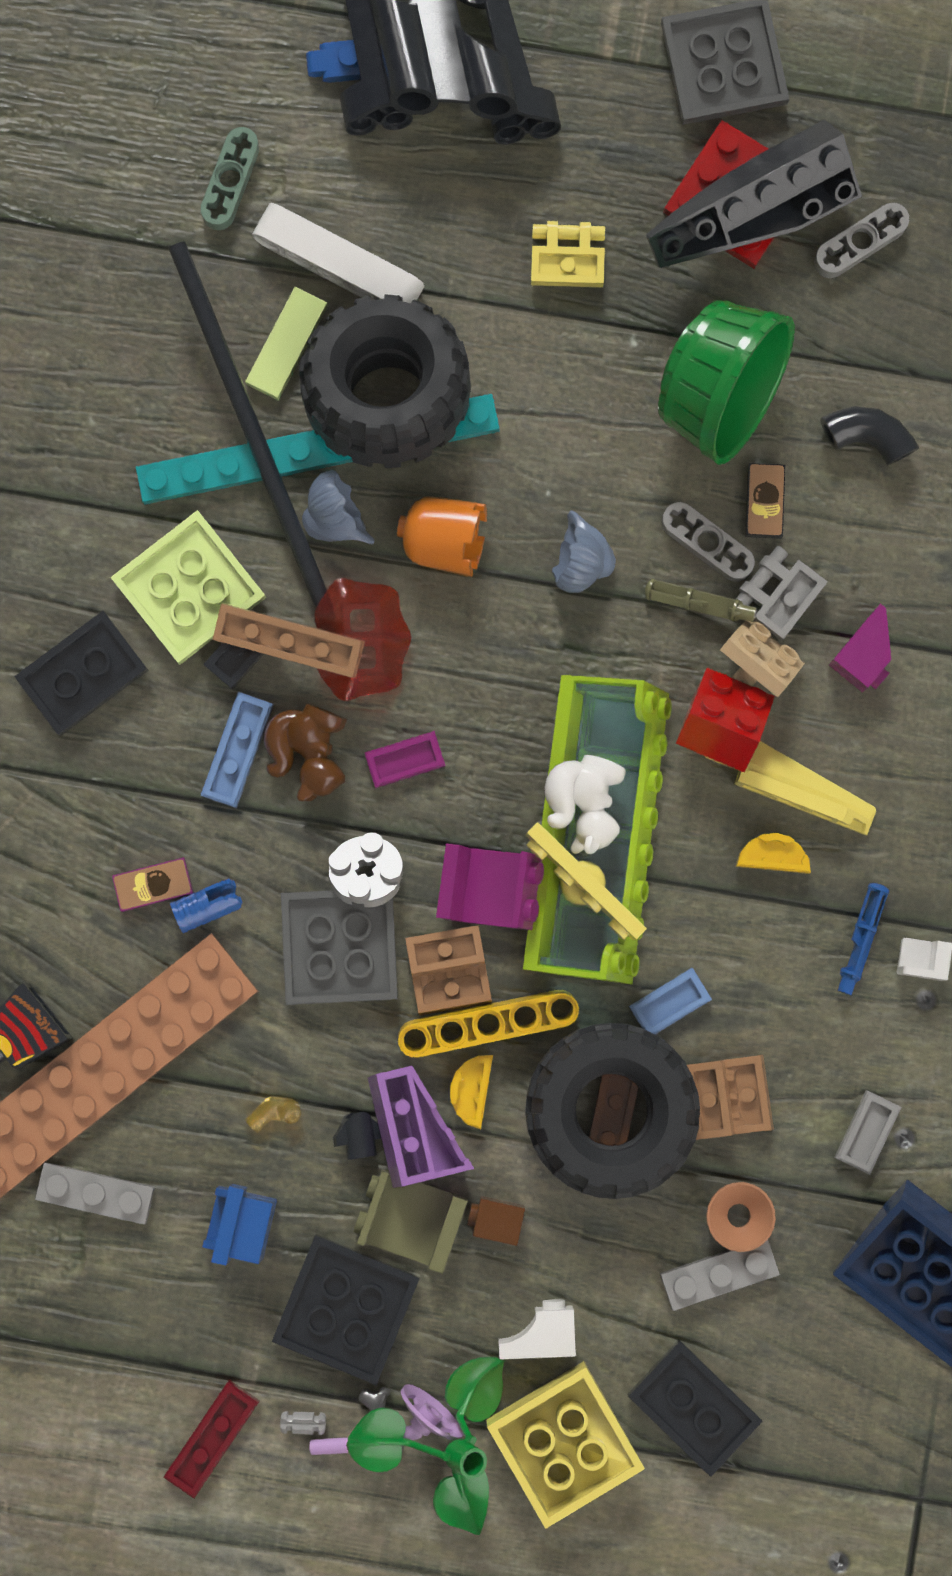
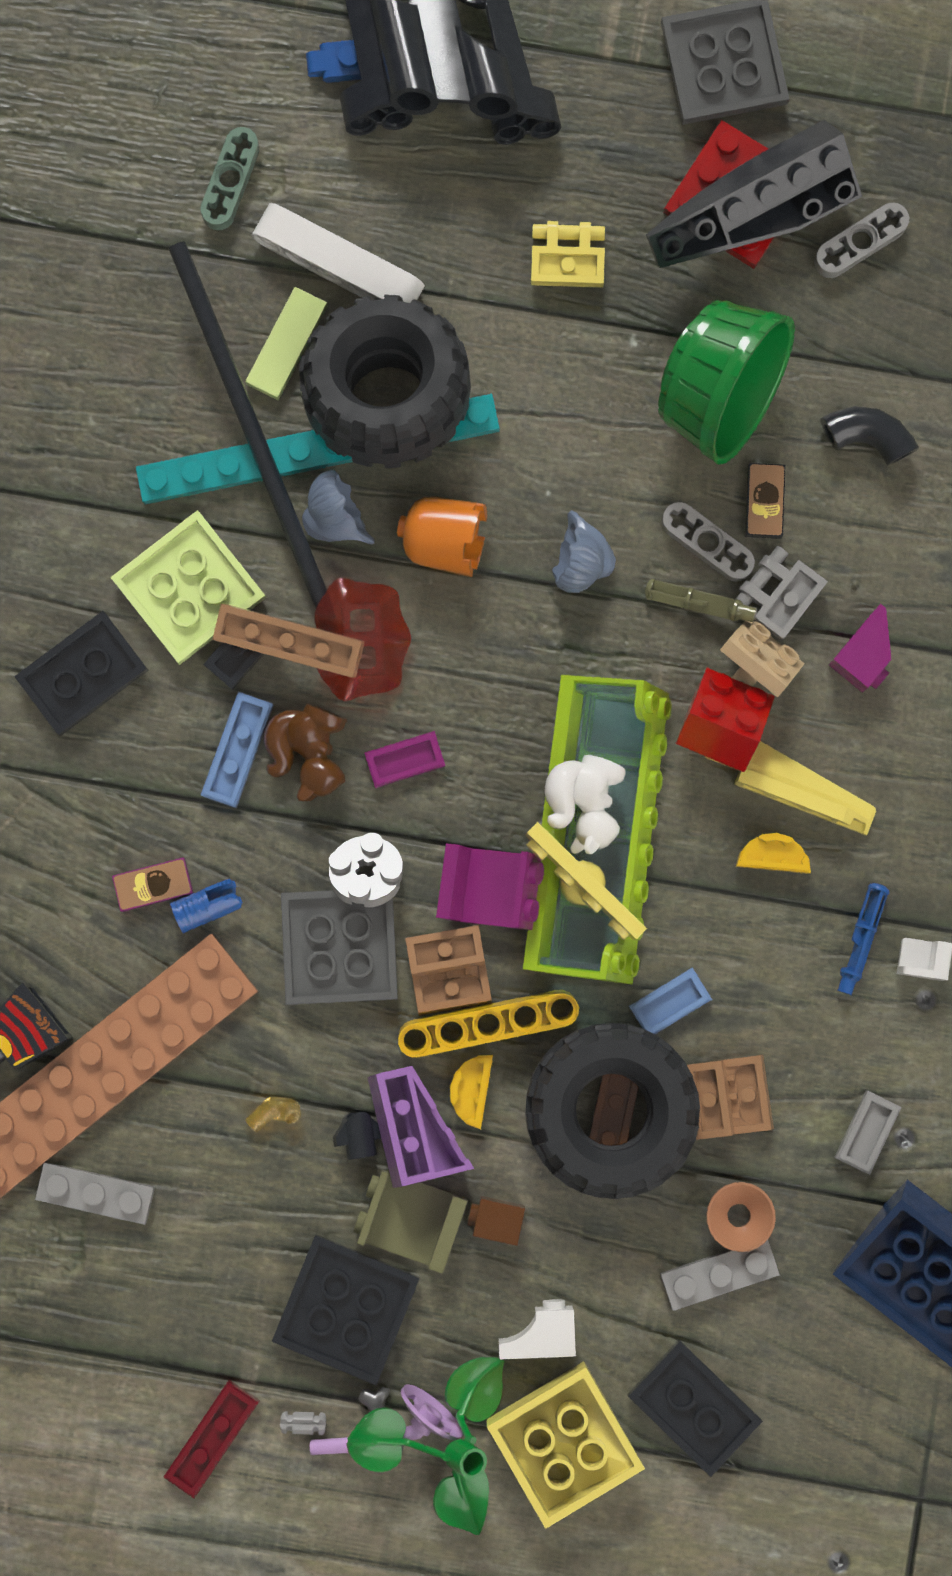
(239, 1225): blue plate -> none

